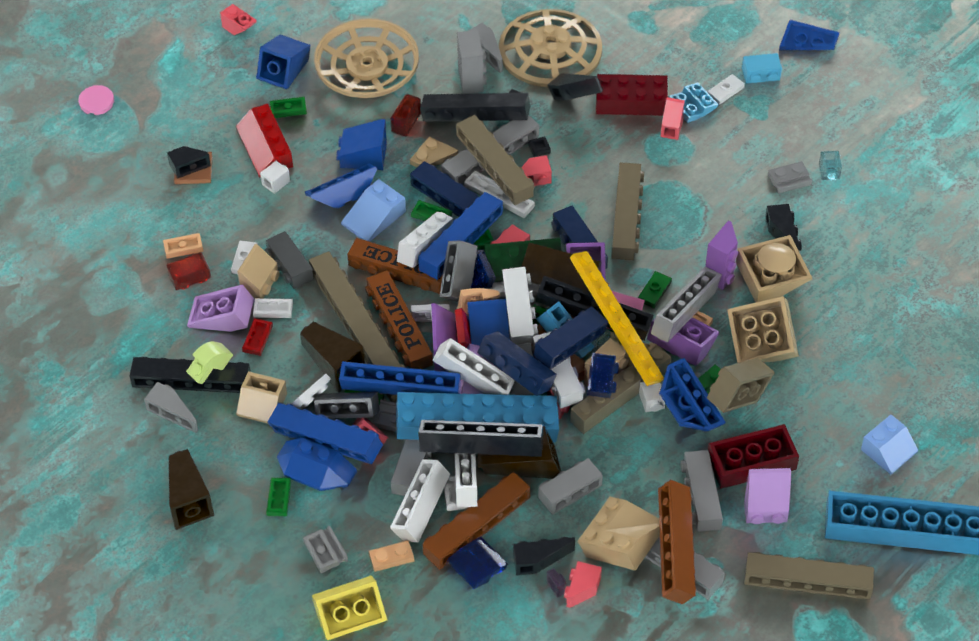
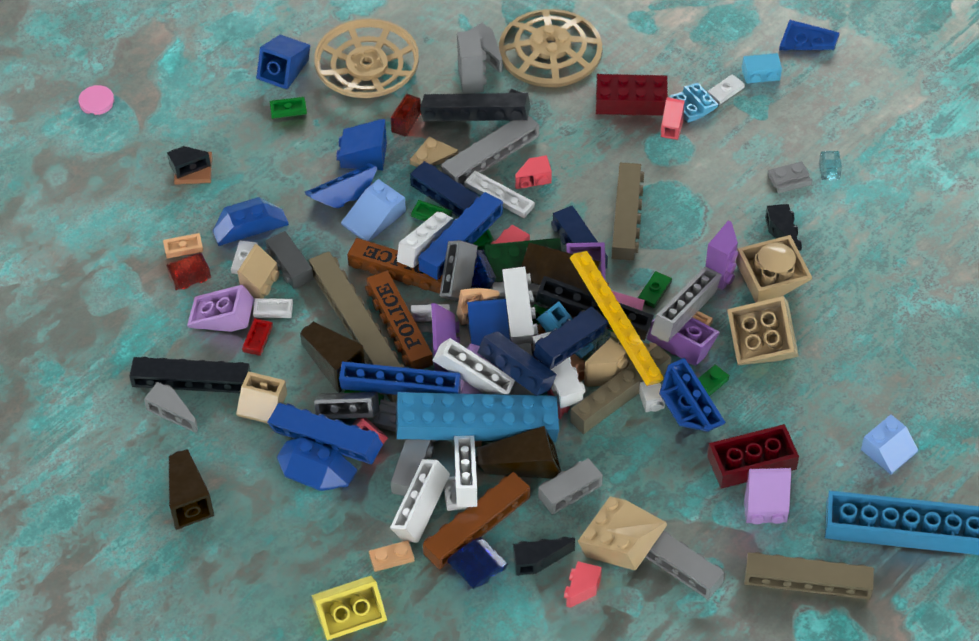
(207, 357): yellowish green brick -> none
(236, 20): coral slope -> none
(247, 220): none -> blue wedge
(263, 139): slope -> none
(275, 177): white brick -> none
(278, 497): green plate -> none
(312, 392): white plate -> none
(325, 549): light grey plate -> none
(462, 326): red slope -> none
(481, 438): black brick -> none
(495, 160): dark tan brick -> none
(539, 146): black tile -> none
(556, 582): clear purple plate -> none
(574, 86): black slope -> none
(601, 375): clear blue brick -> none
(676, 542): dark orange brick -> none
(704, 494): light grey brick -> none
(740, 384): dark tan brick -> none

